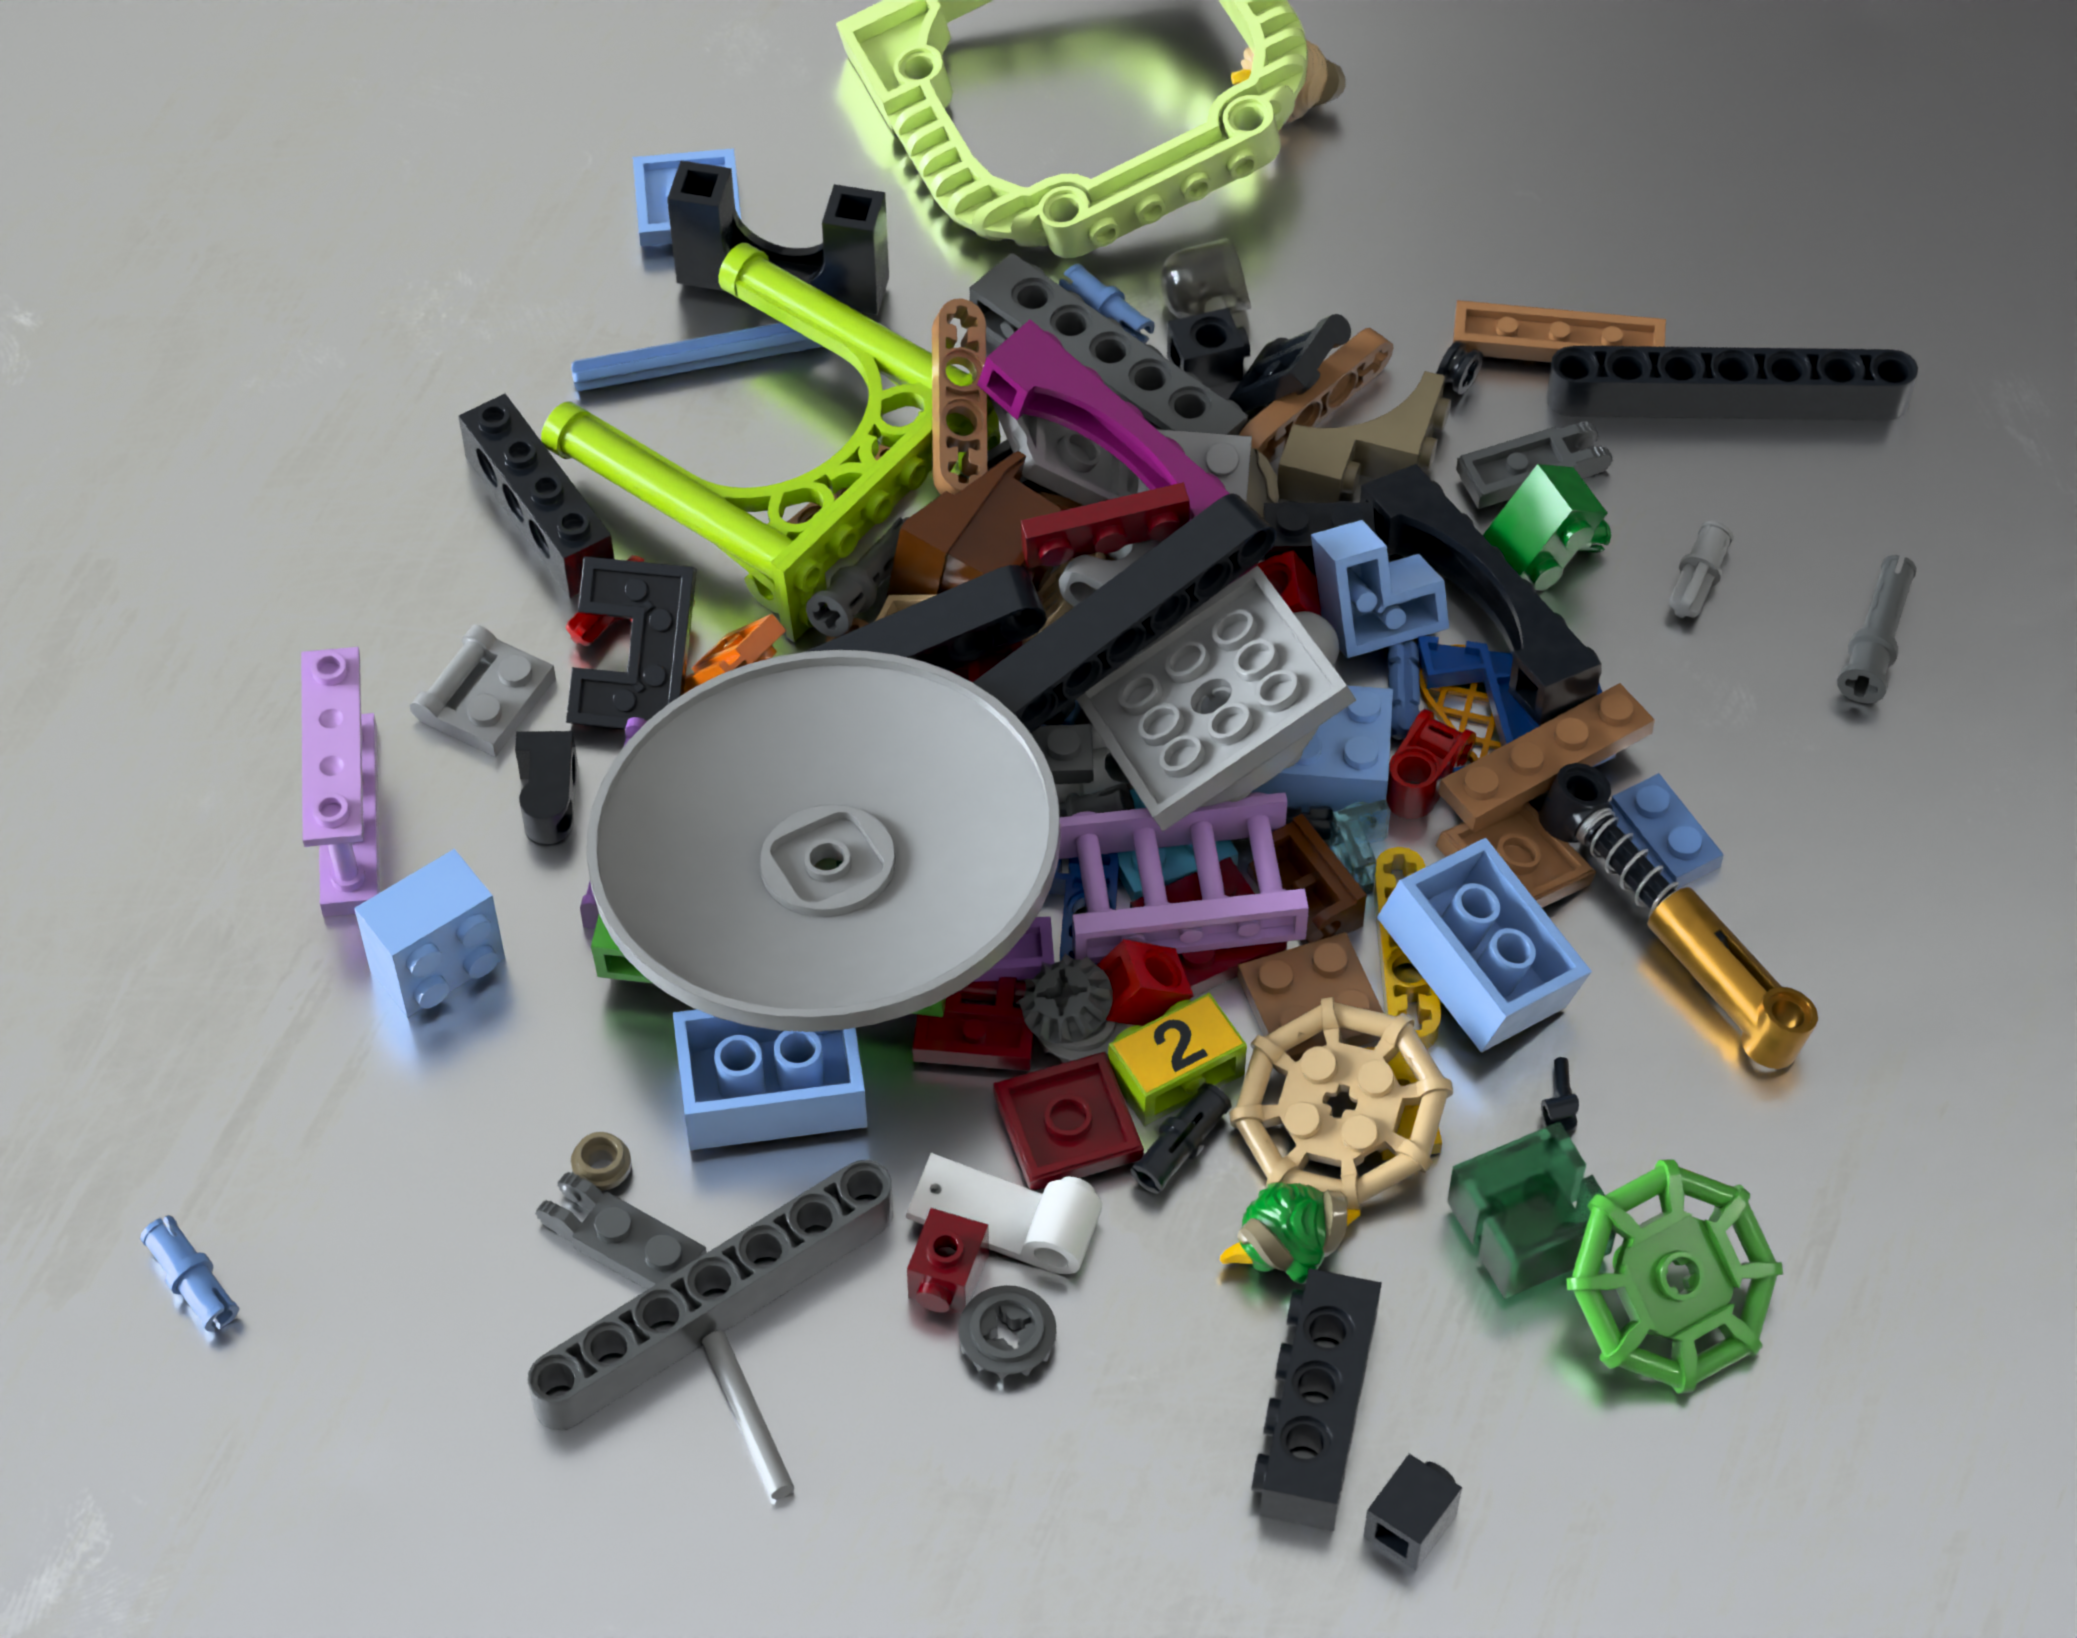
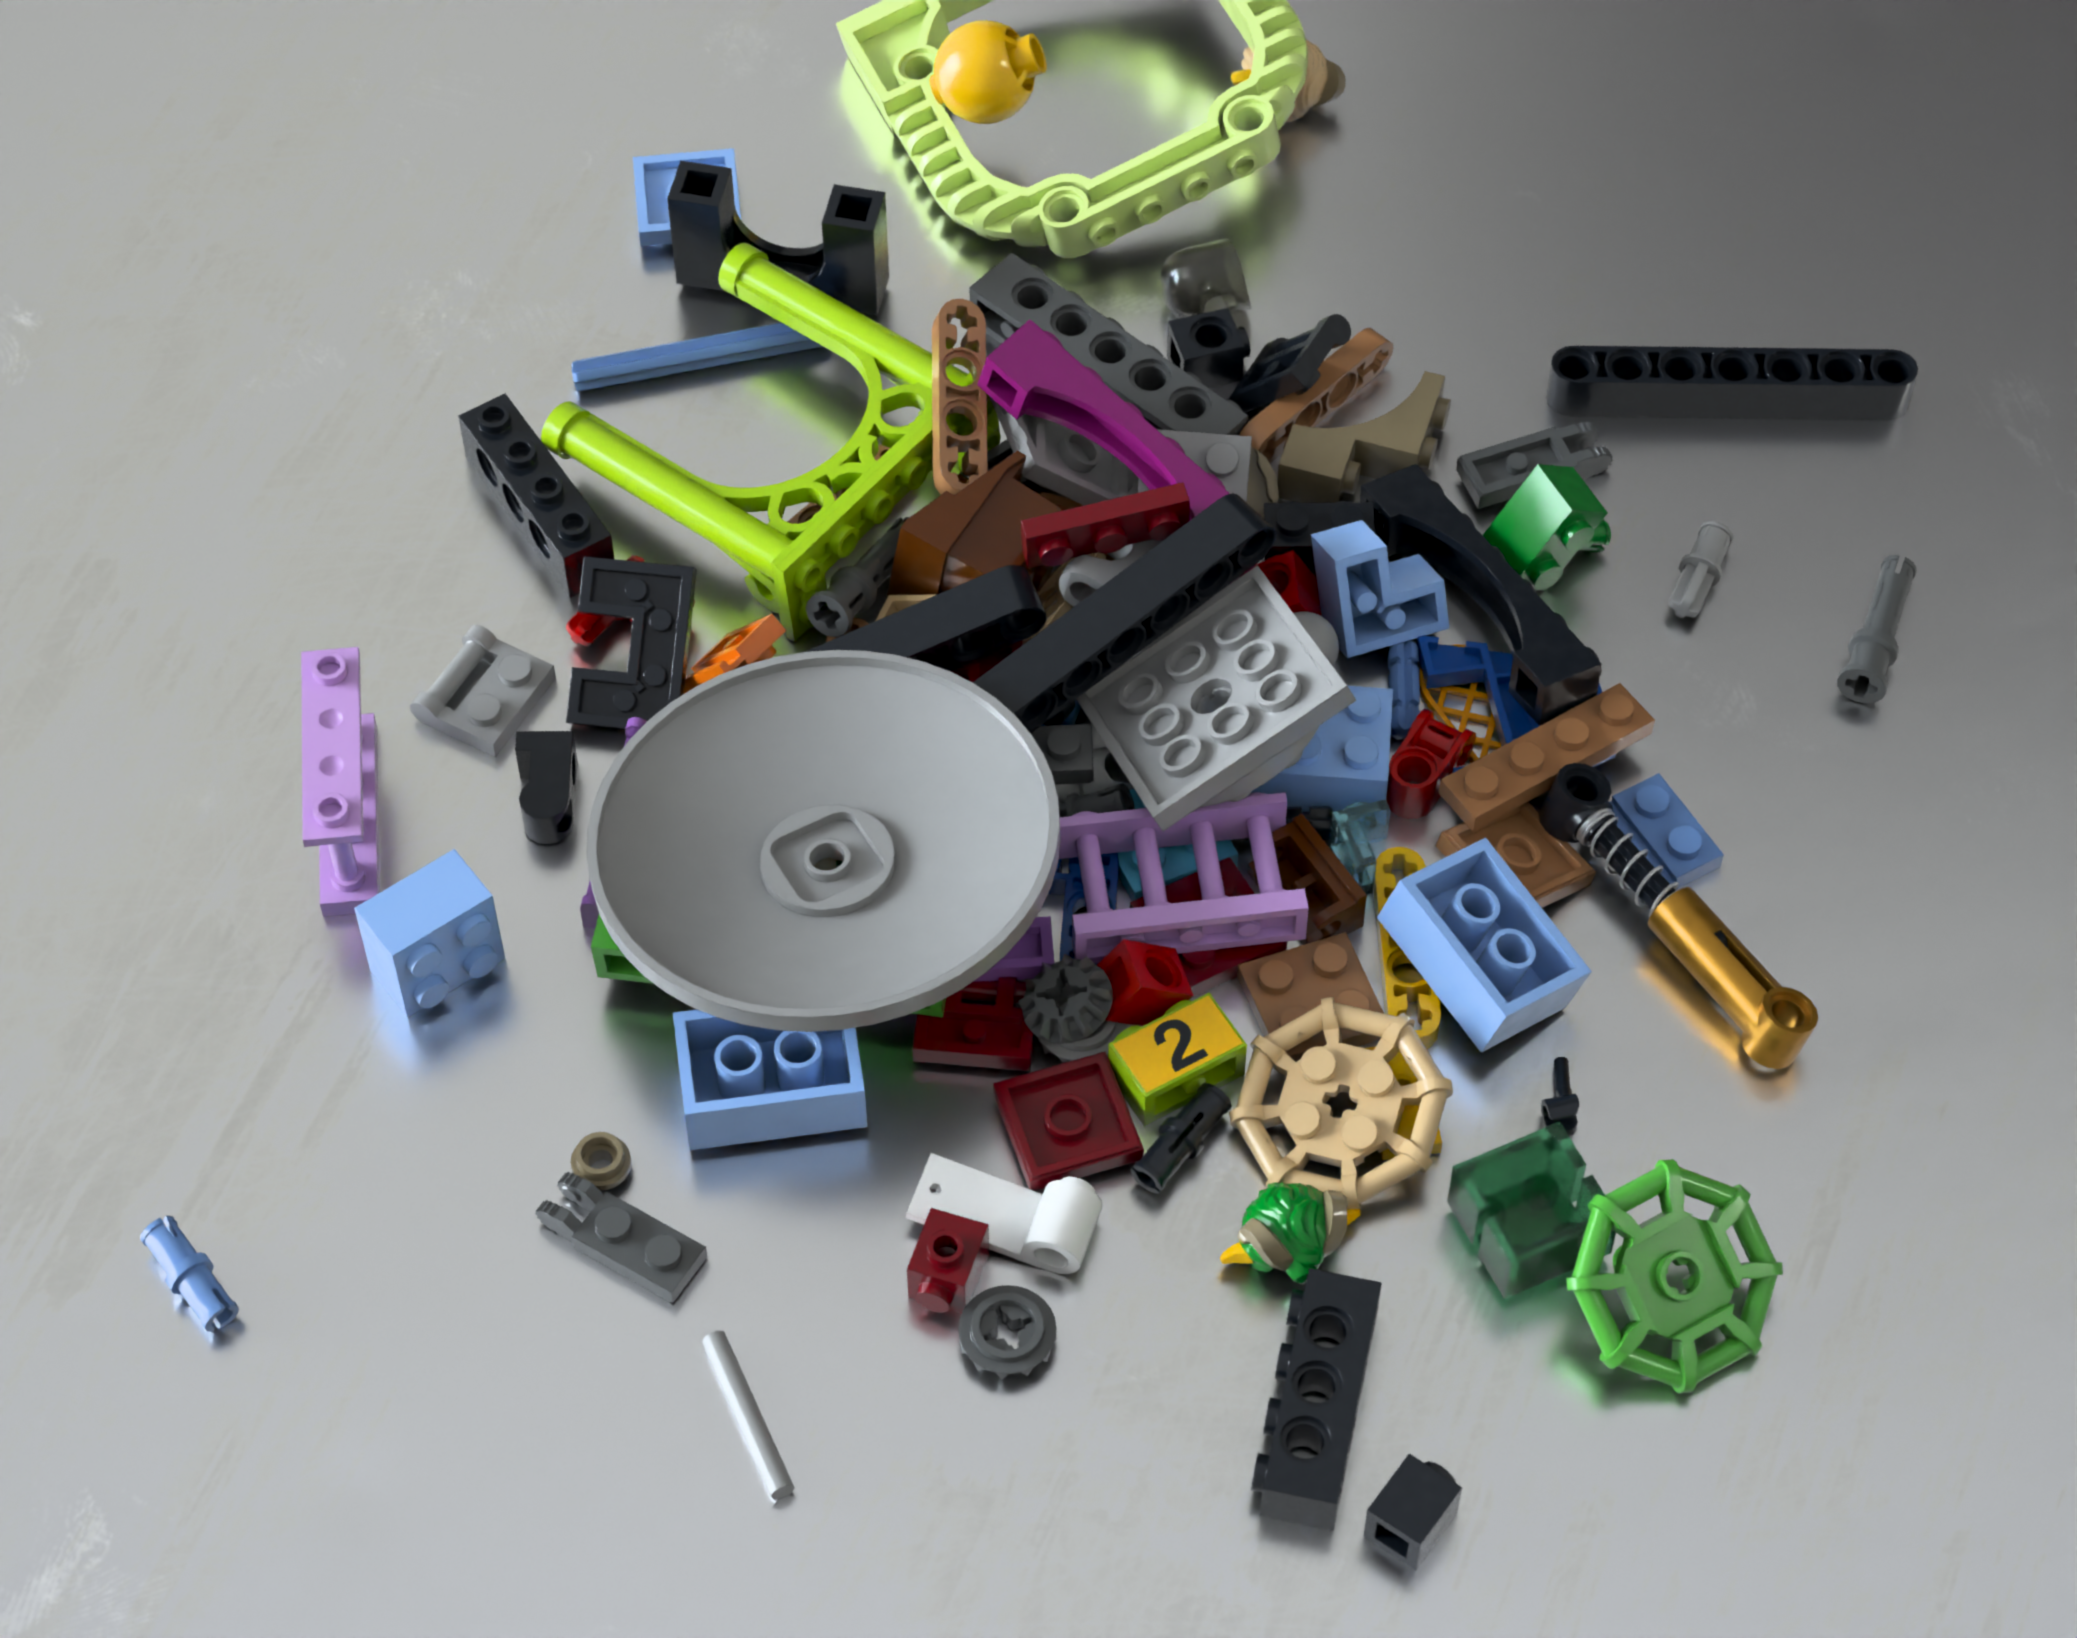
(696, 1316): dark grey beam -> none
(986, 71): none -> yellow brick
(1107, 301): medium blue pin -> none
(1460, 366): black bush -> none
(1541, 332): medium nougat plate -> none

